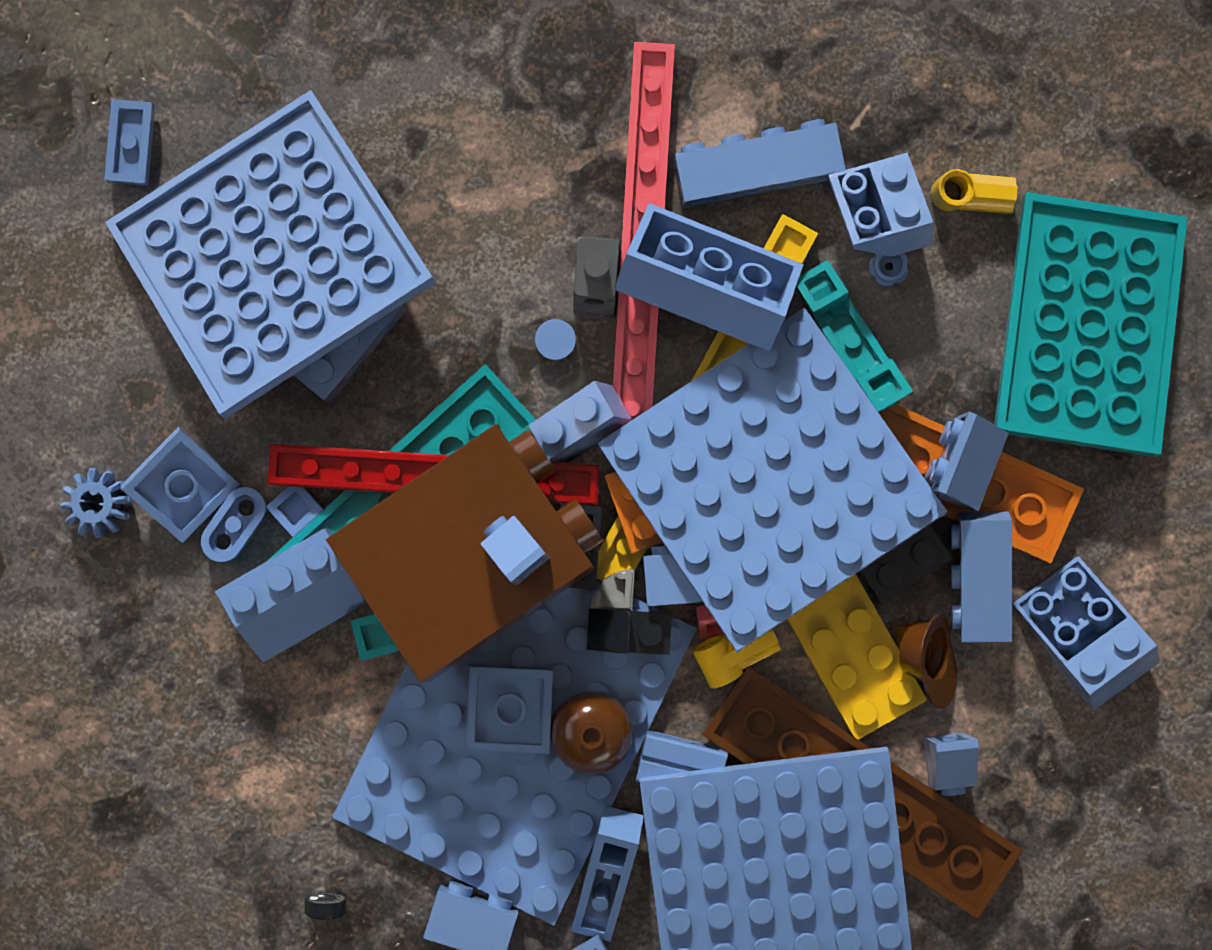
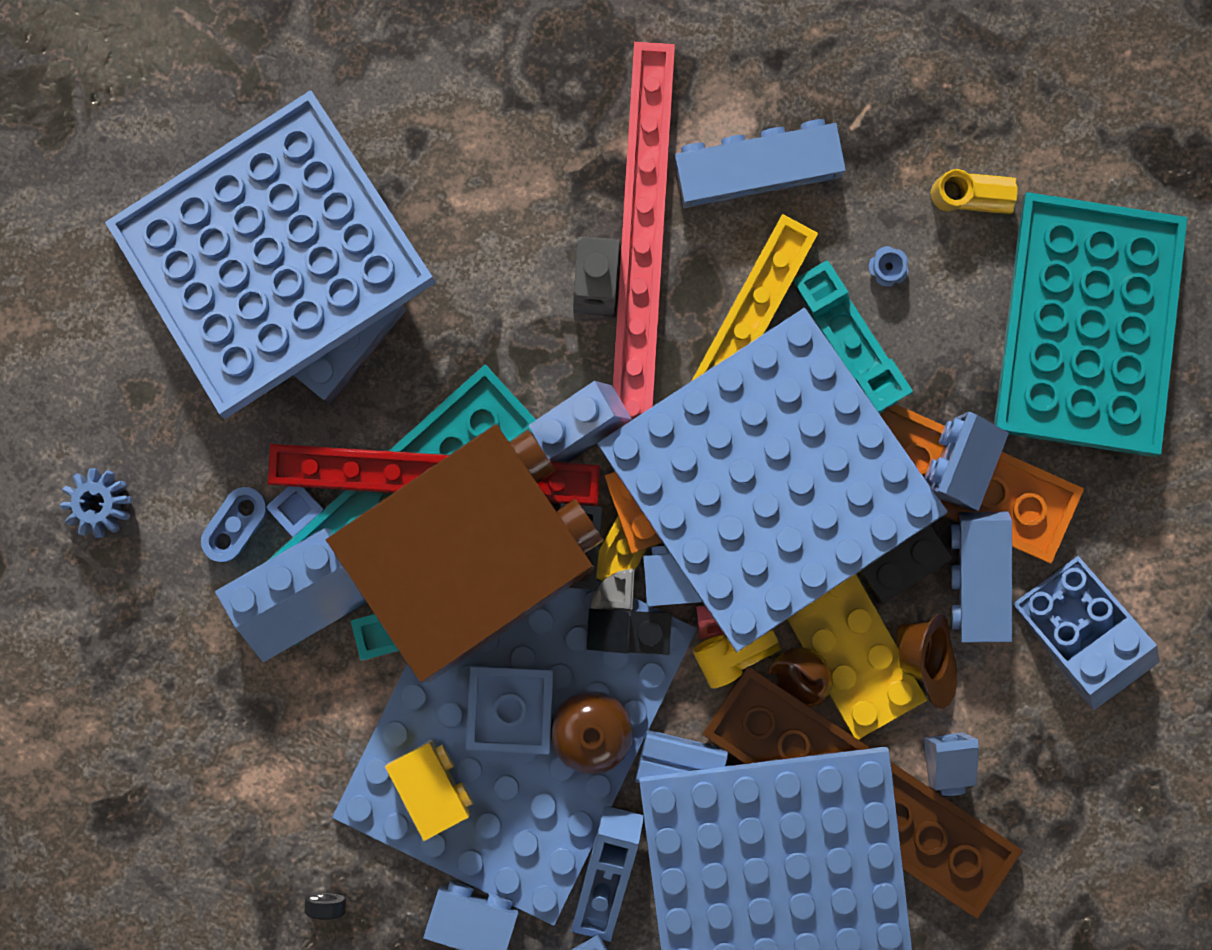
(129, 142): medium blue plate -> none
(180, 485): medium blue plate -> none
(429, 789): none -> yellow brick
(513, 549): slope -> none
(555, 340): medium blue tile -> none
(709, 277): medium blue brick -> none
(803, 675): none -> reddish brown hair
(883, 206): medium blue slope -> none

